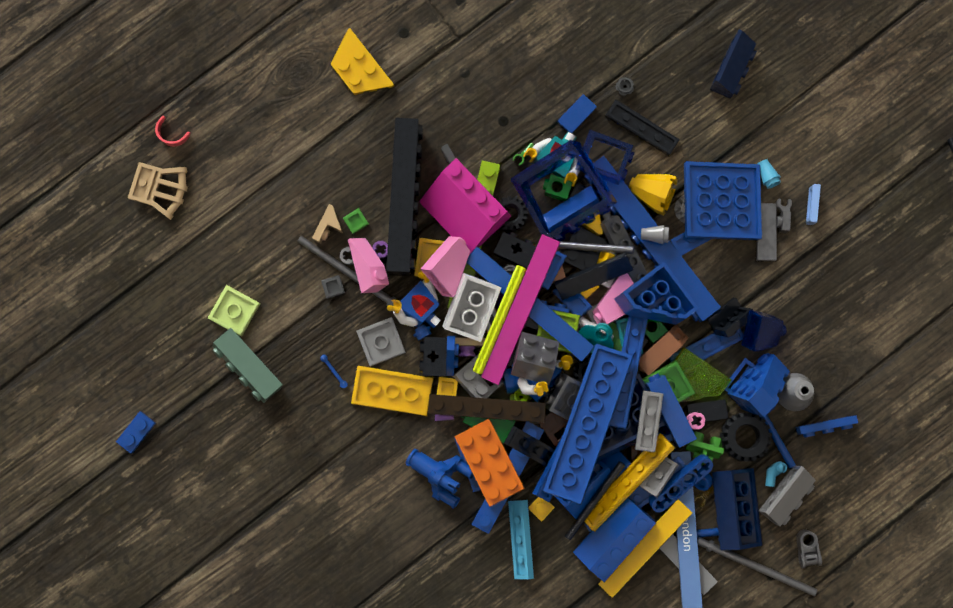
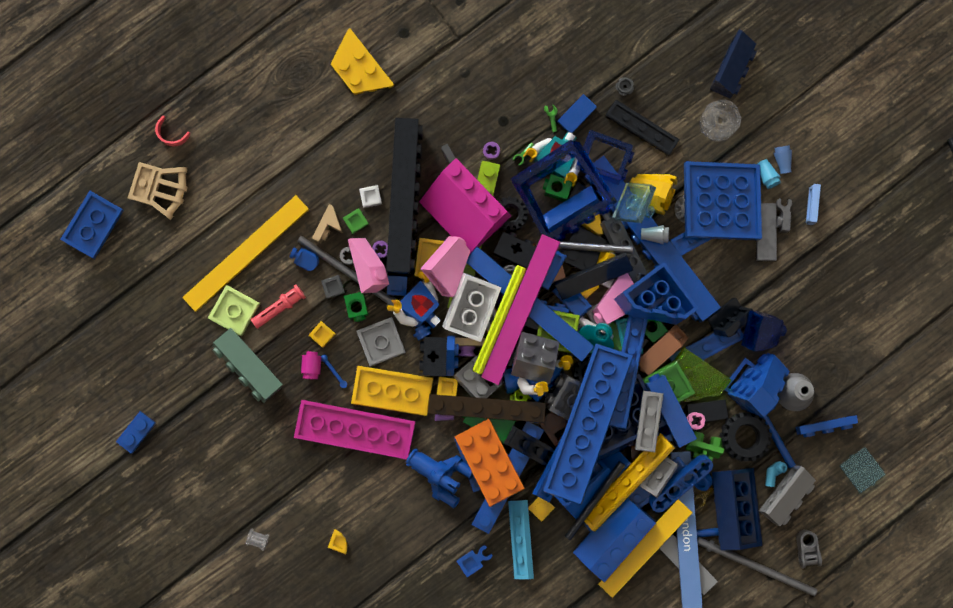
(92, 224): none -> blue plate
(245, 253): none -> yellow tile
(257, 539): none -> clear bush
(286, 301): none -> coral pin
(305, 259): none -> blue arm
(311, 365): none -> dark pink brick
(322, 334): none -> yellow tile
(338, 542): none -> yellow tile
(354, 429): none -> dark pink plate
(356, 298): none -> green brick
(370, 196): none -> white tile
(397, 285): none -> blue plate
(472, 562): none -> blue plate
(490, 156): none -> medium lavender bush
(552, 117): none -> bright green hand
(635, 203): none -> clear light blue tile
(730, 120): none -> clear brick
(783, 158): none -> medium blue cone
(862, 470): none -> clear light blue piece

